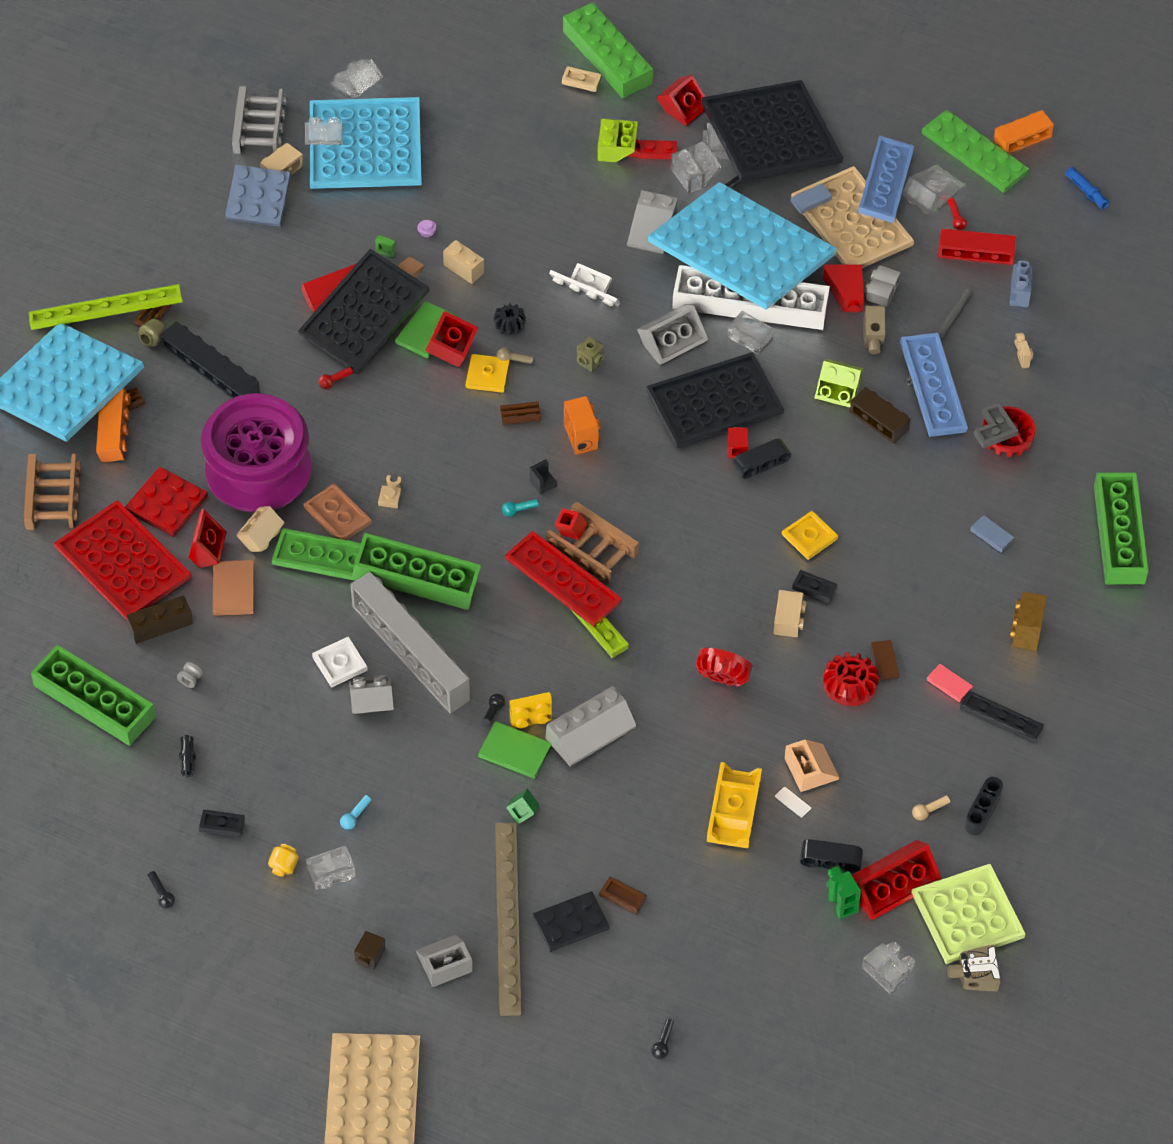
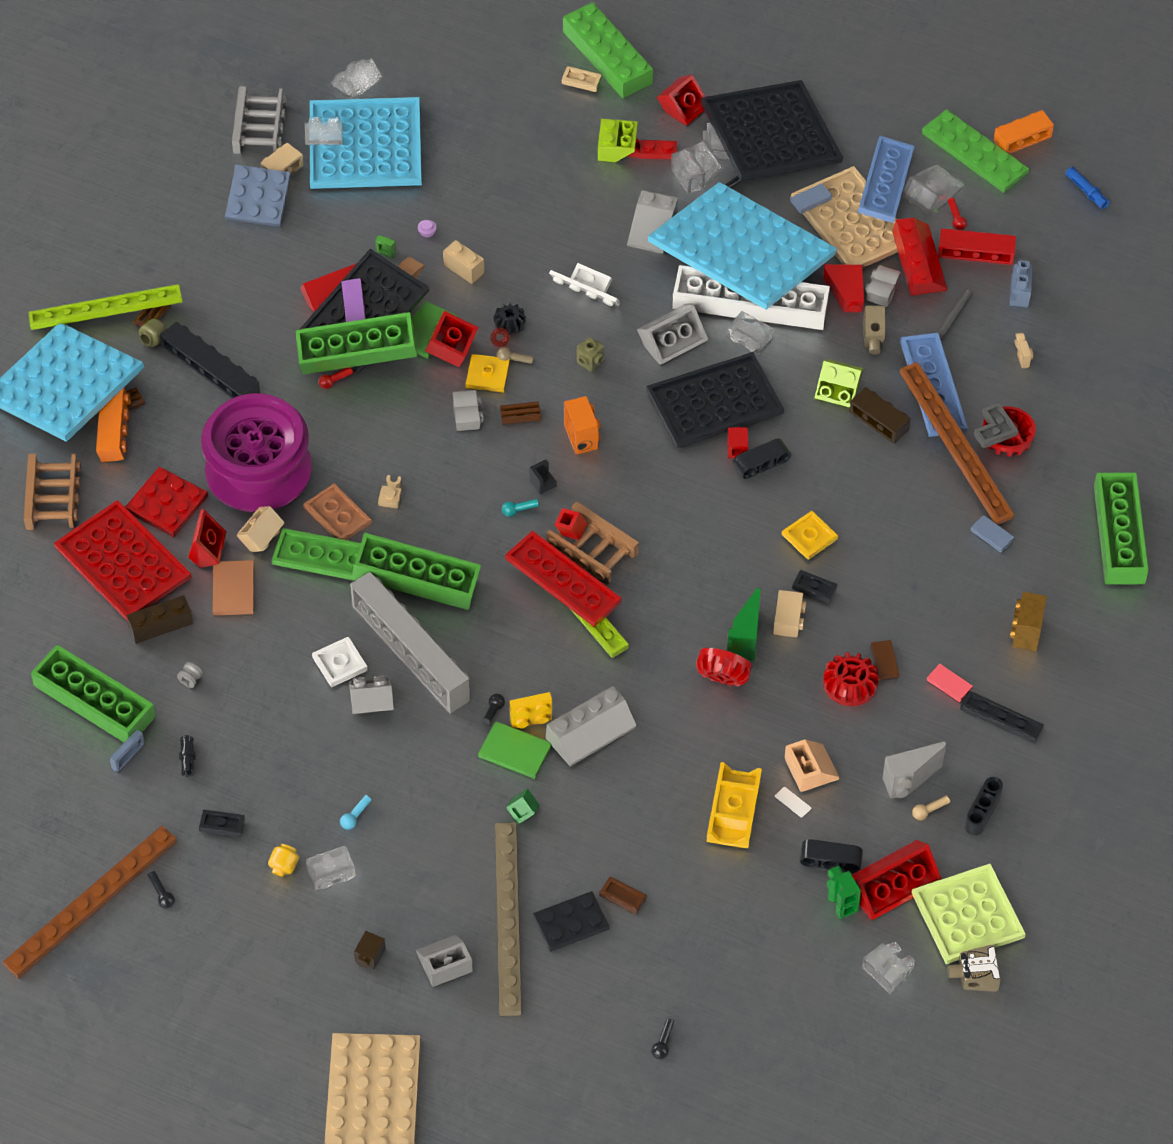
(89, 902): none -> dark orange plate
(127, 751): none -> sand blue tile
(353, 300): none -> medium lavender tile
(356, 343): none -> bright green brick
(466, 410): none -> light grey brick
(500, 343): none -> clear red plate
(744, 631): none -> green slope
(910, 769): none -> light grey slope
(918, 256): none -> red slope
(957, 443): none -> dark orange plate

